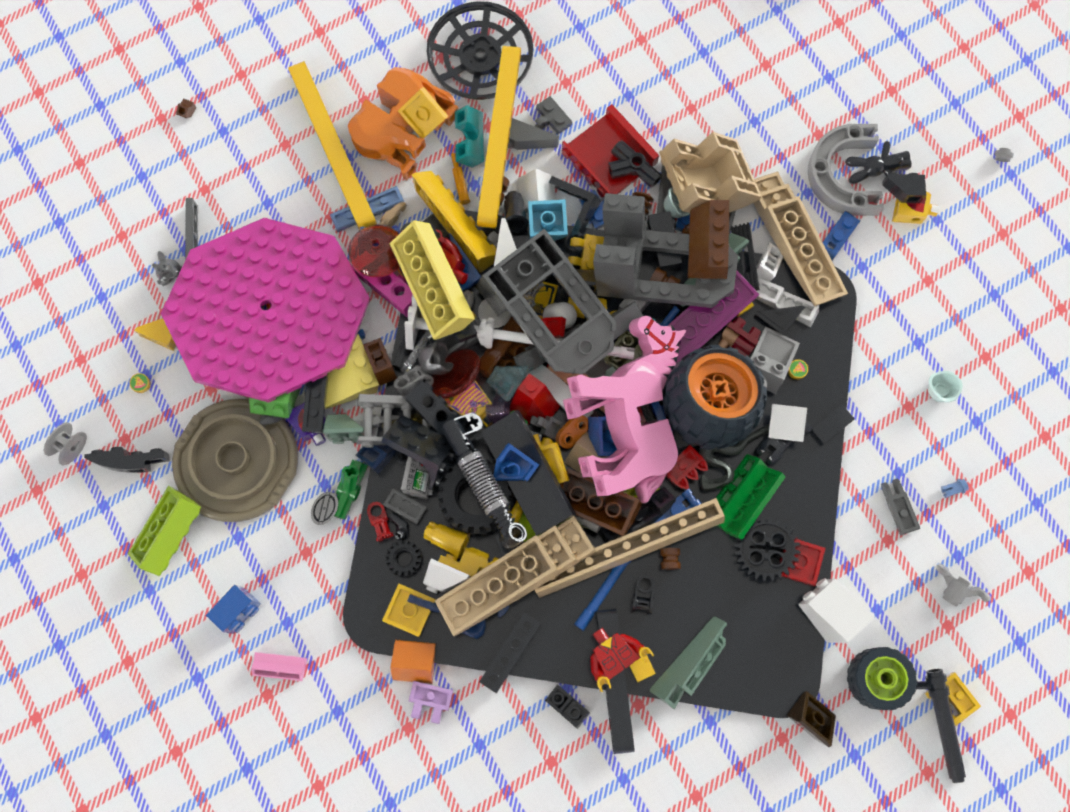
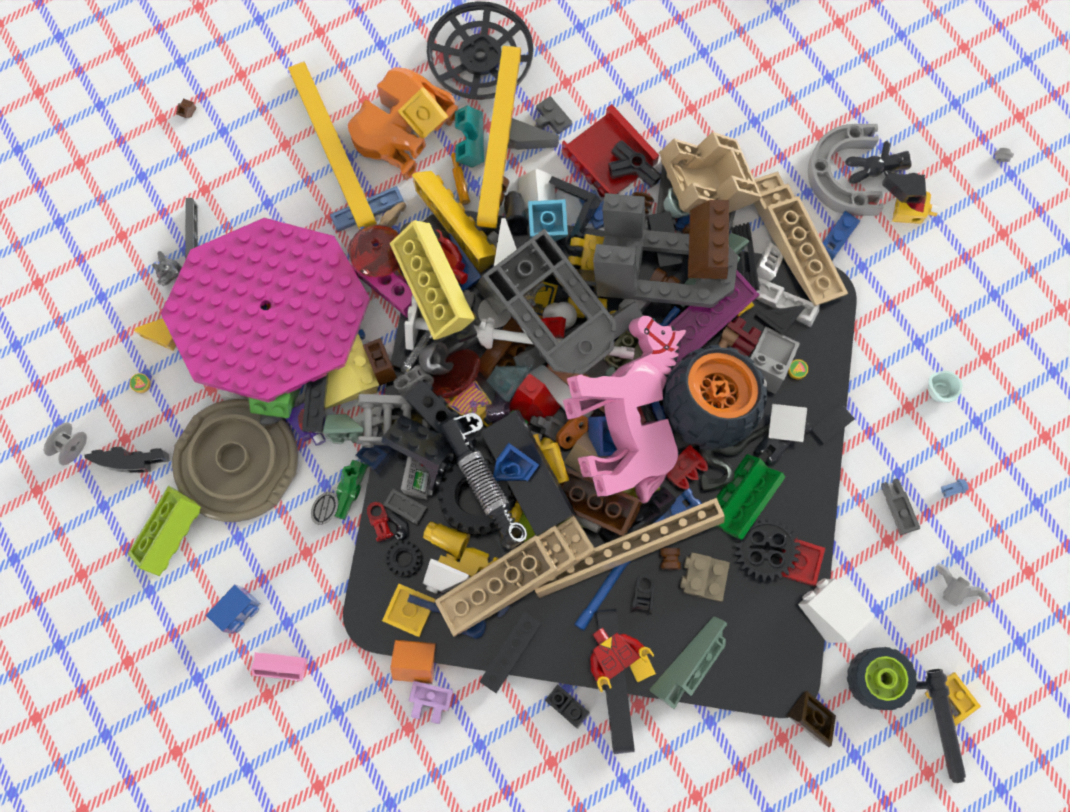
(704, 577): none -> dark tan plate

